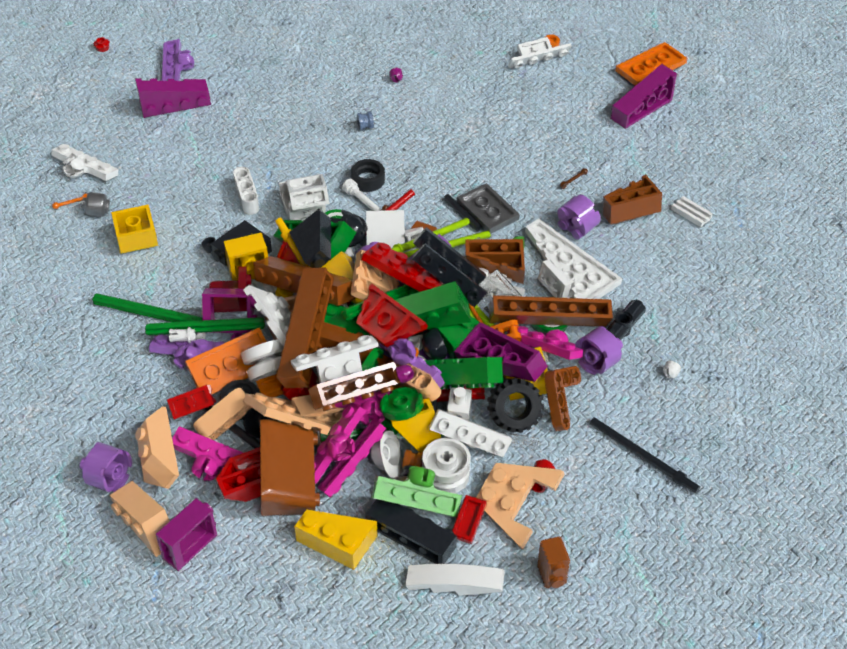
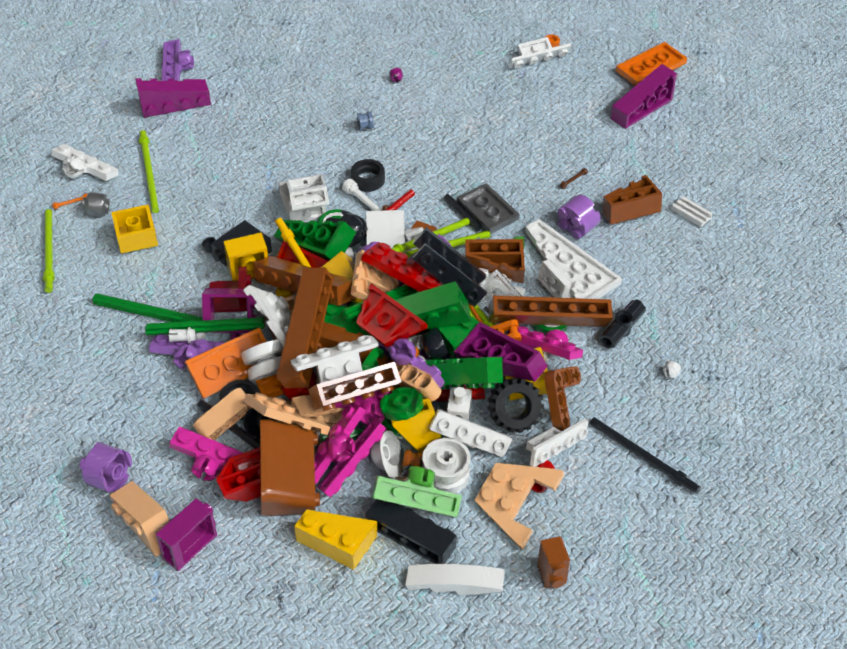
(48, 274): none -> lime bar
(101, 44): red plate -> none
(144, 141): none -> lime bar
(157, 450): light nougat wedge -> none
(191, 401): red hinge -> none
(246, 190): white beam -> none
(314, 239): black slope -> none
(404, 373): magenta hinge -> none
(469, 518): red tile -> none
(555, 441): none -> white bracket
(600, 350): medium lavender brick -> none

